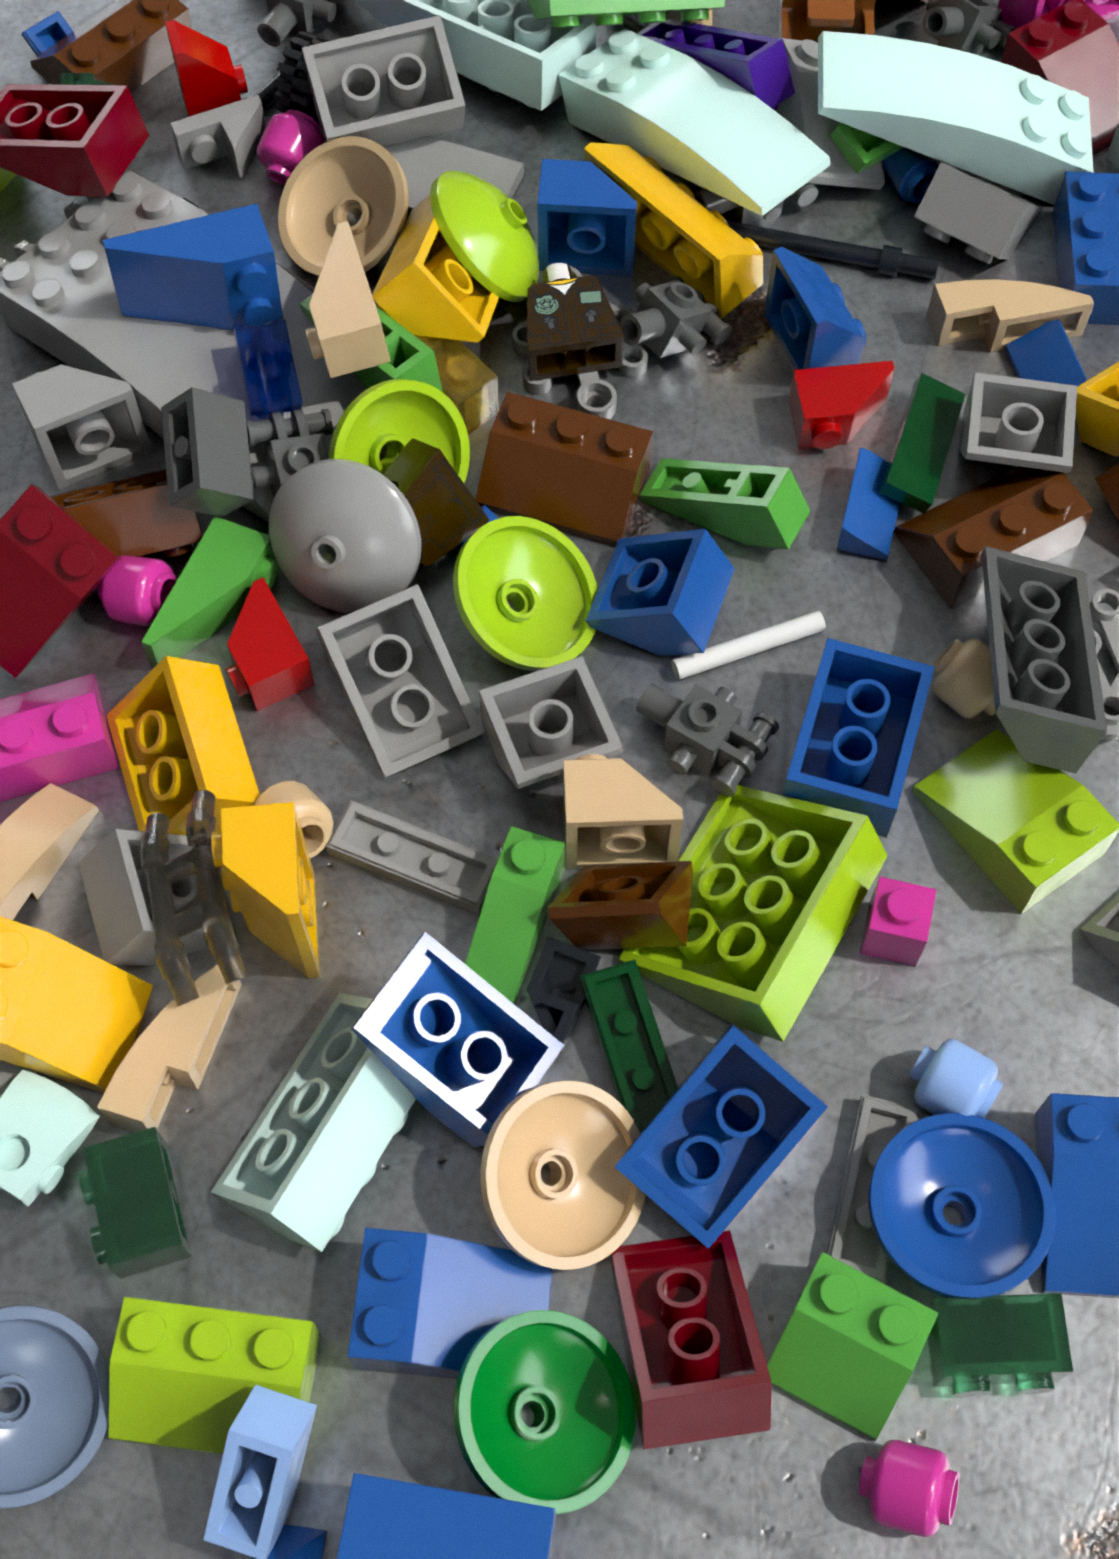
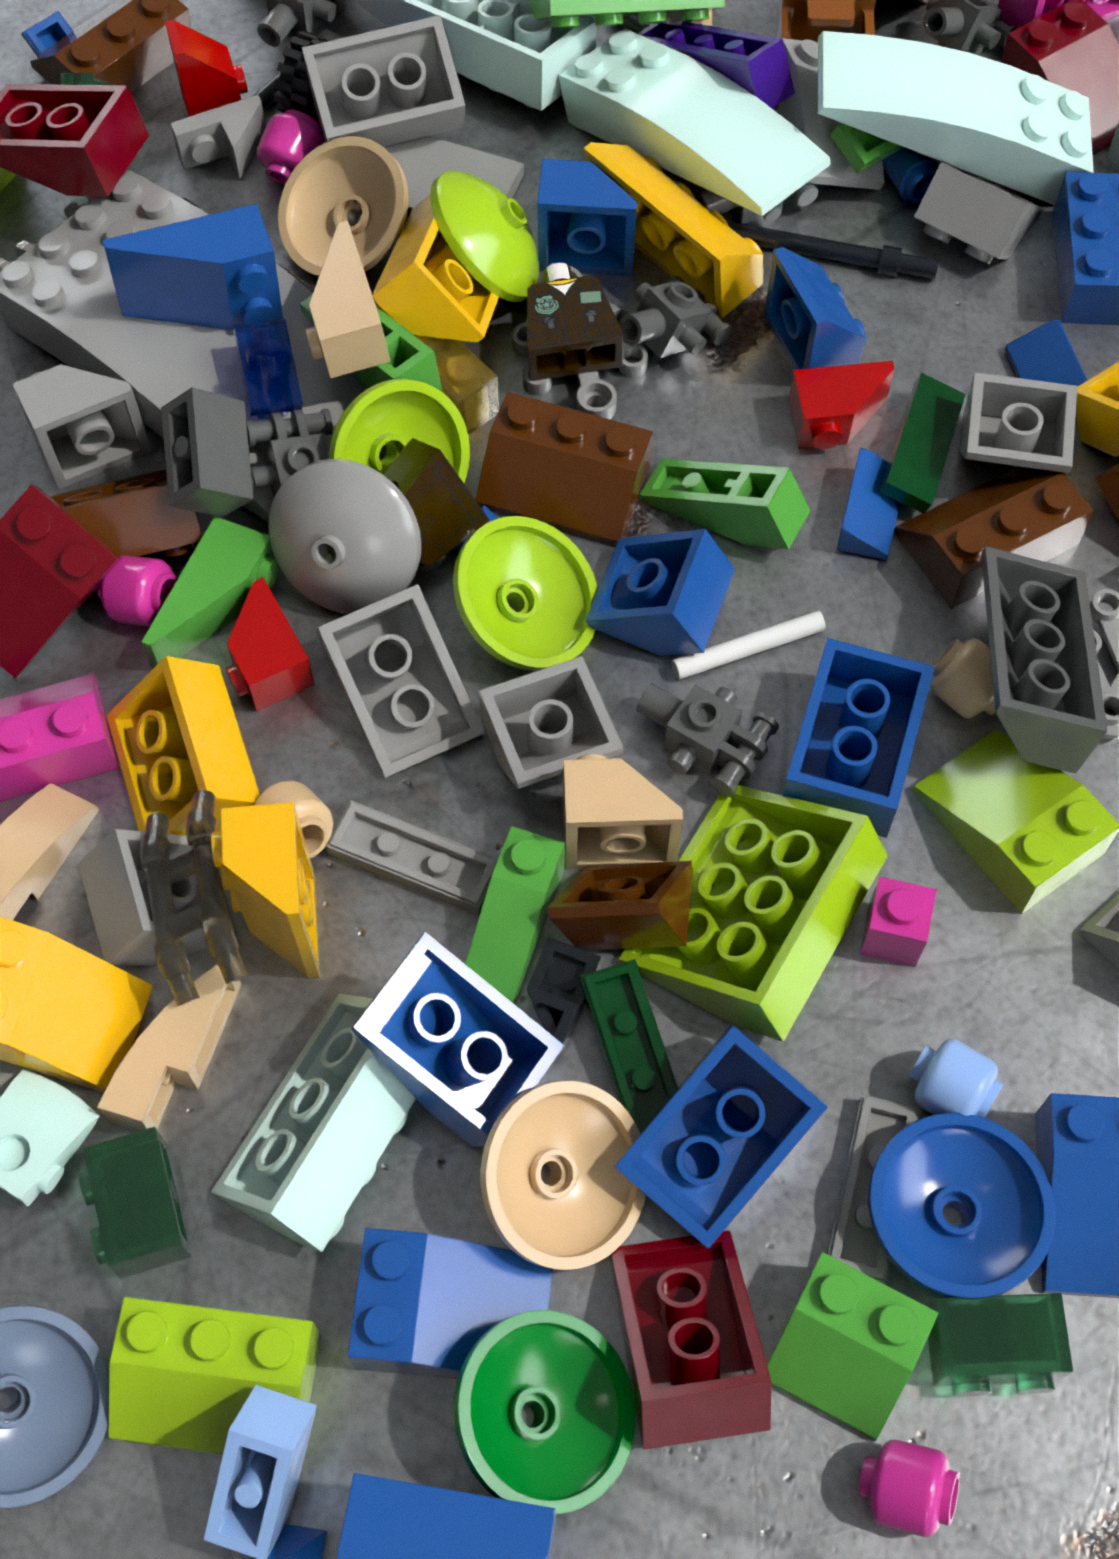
(1002, 310): tan slope -> none

